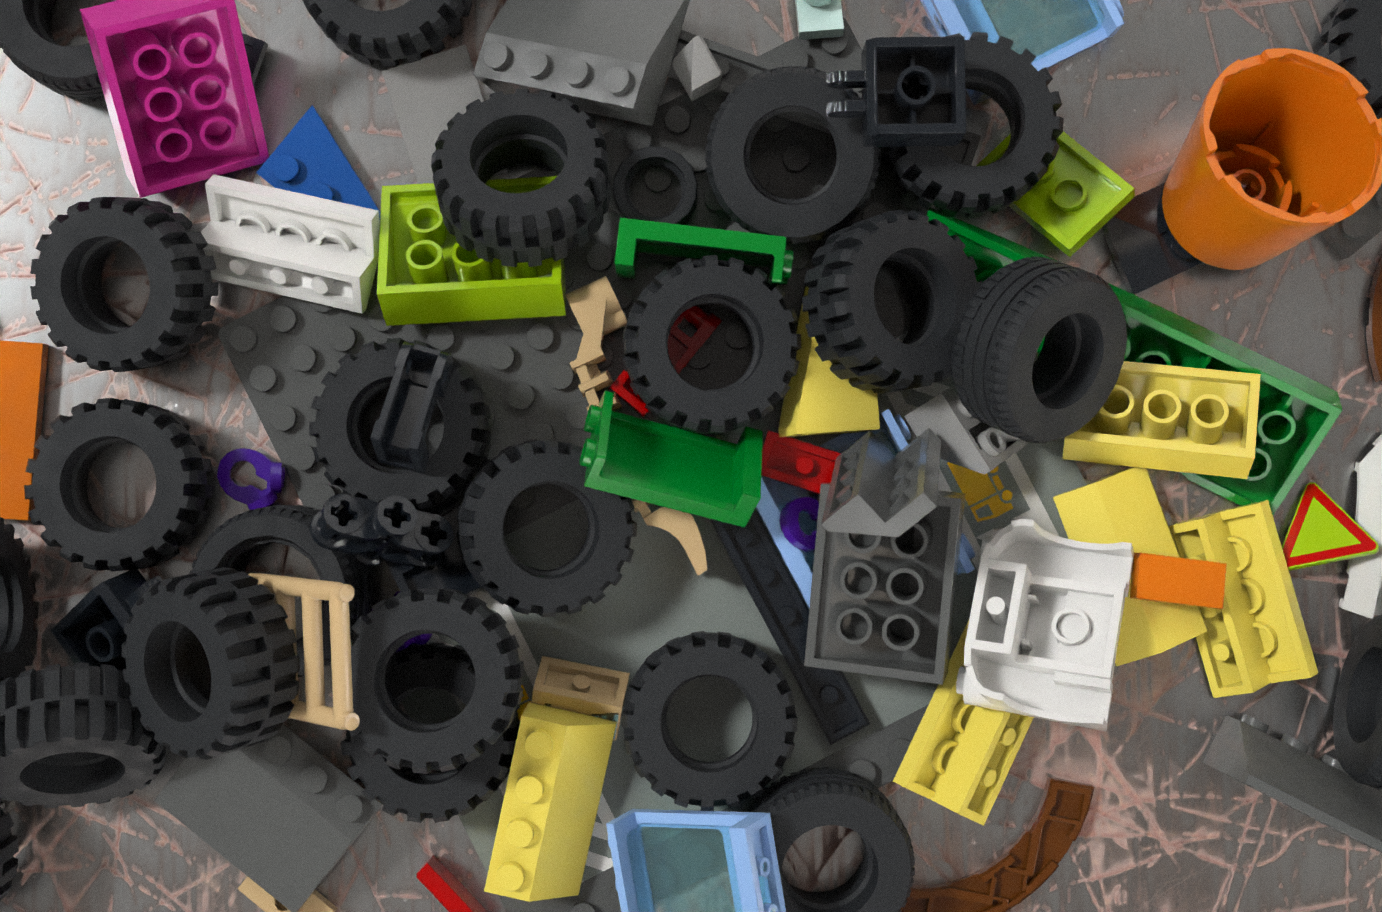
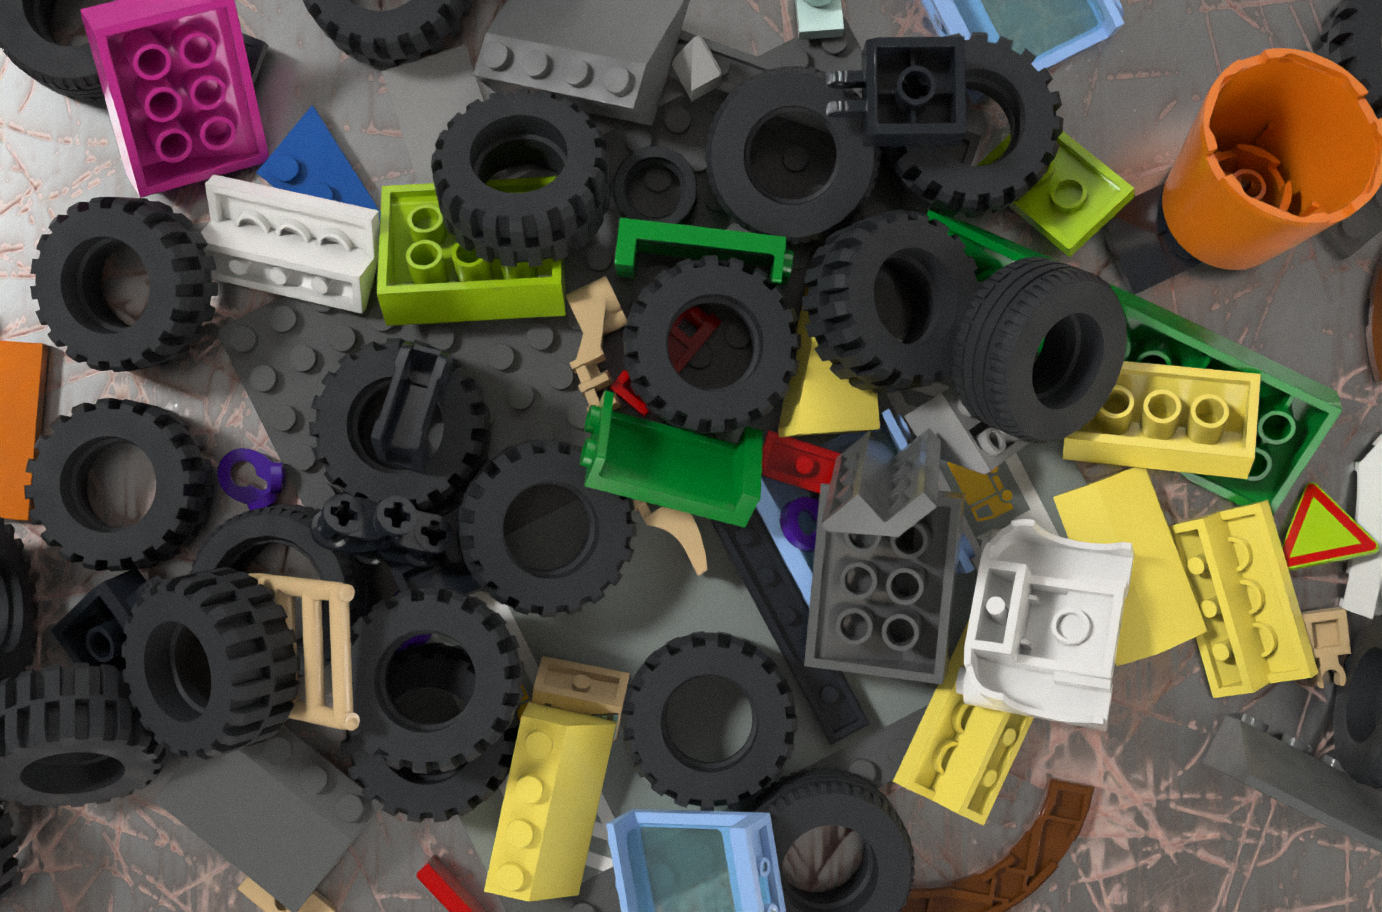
(1178, 580): orange tile -> none
(1328, 639): none -> tan plate

